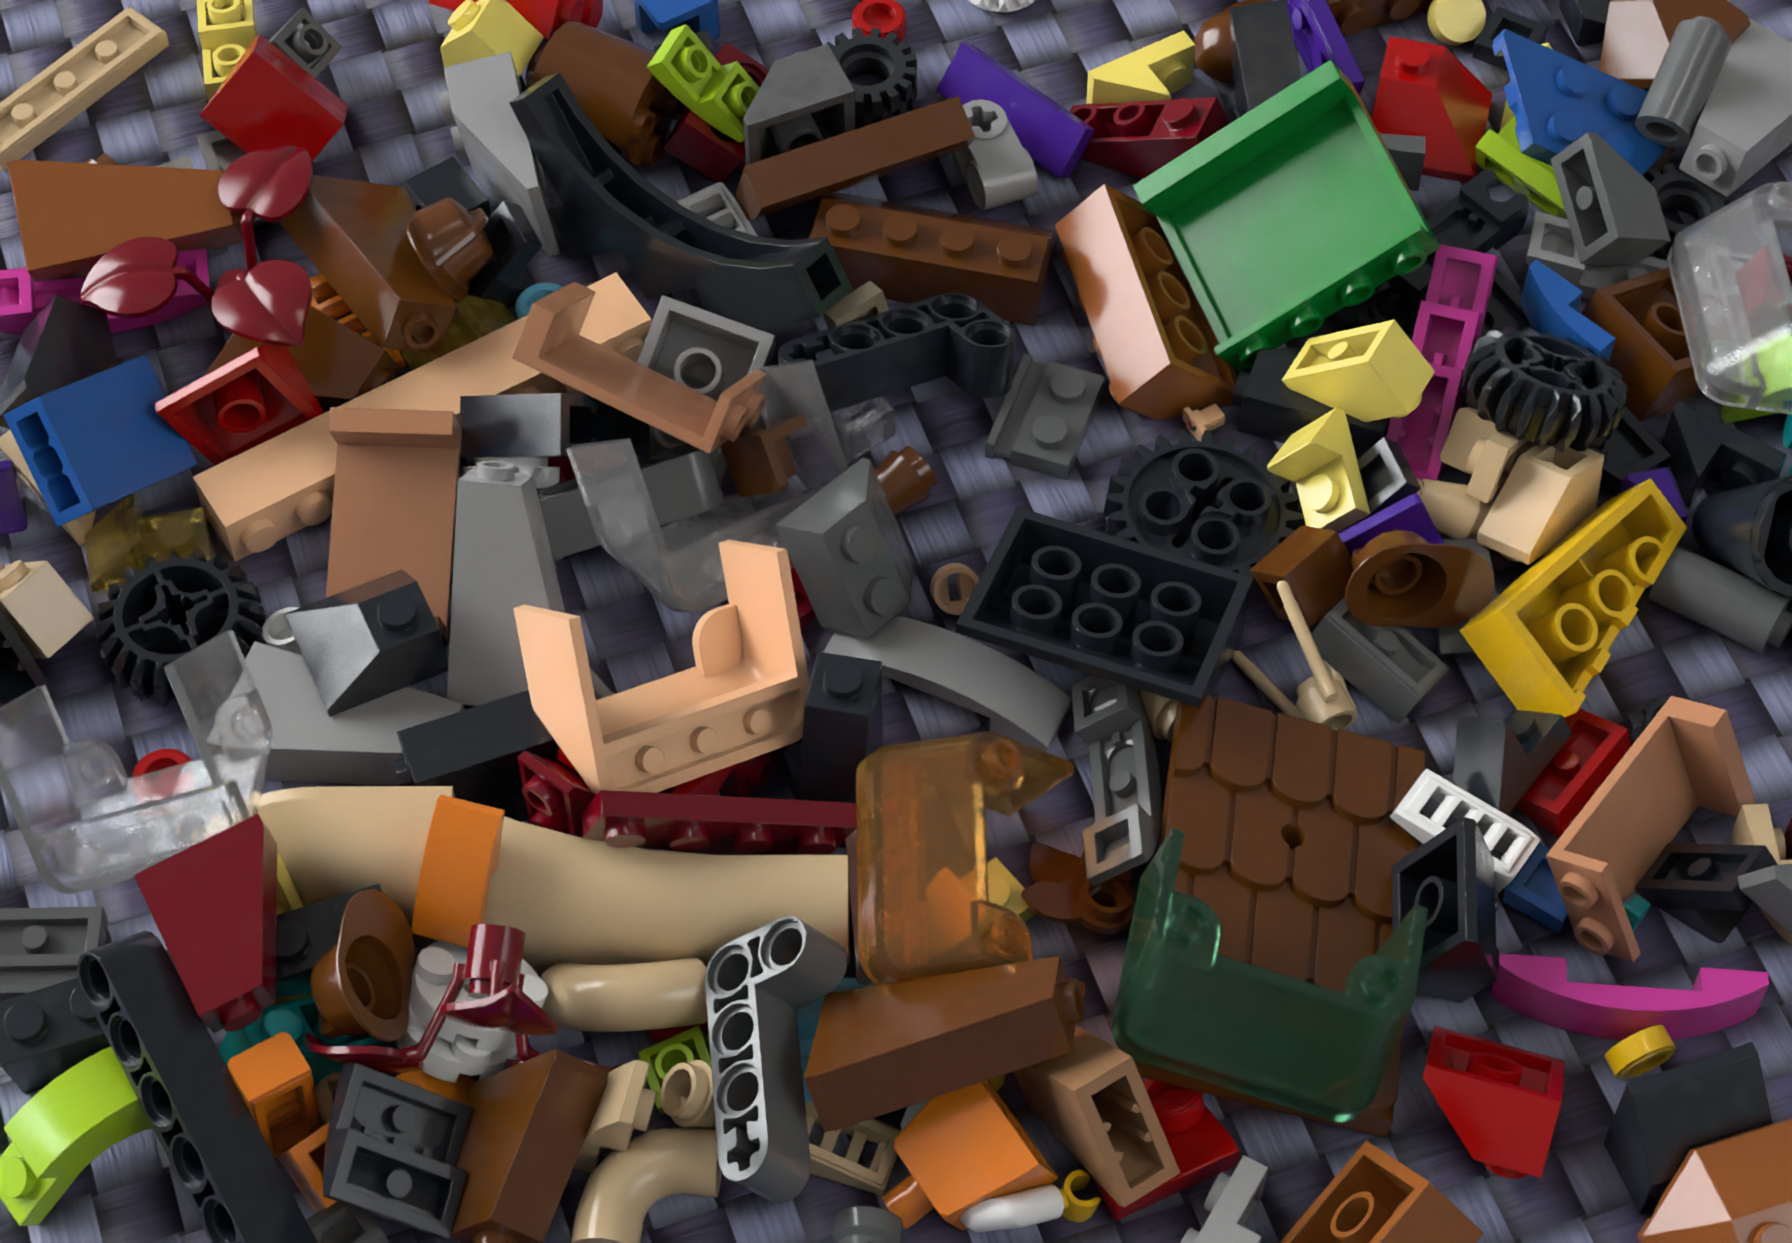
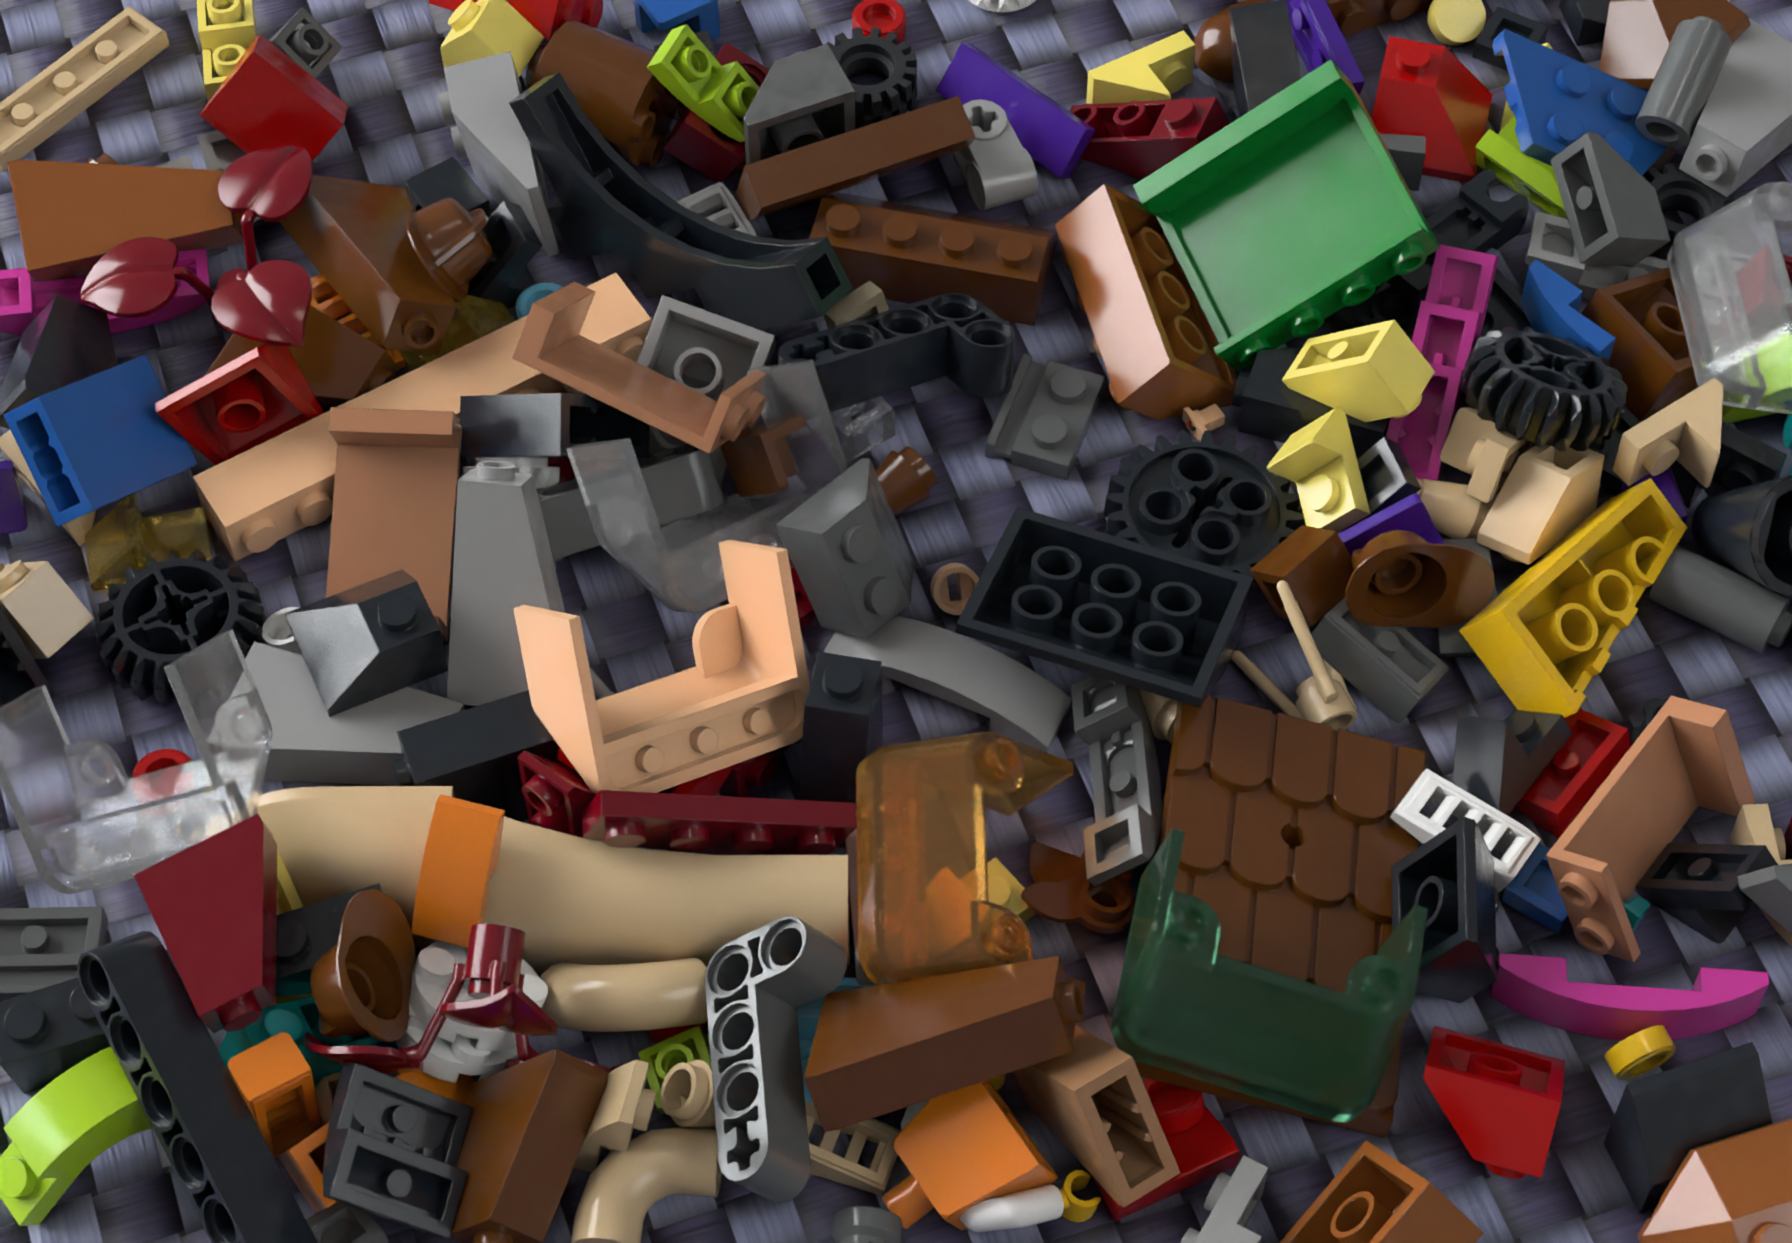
(1680, 432): none -> tan slope

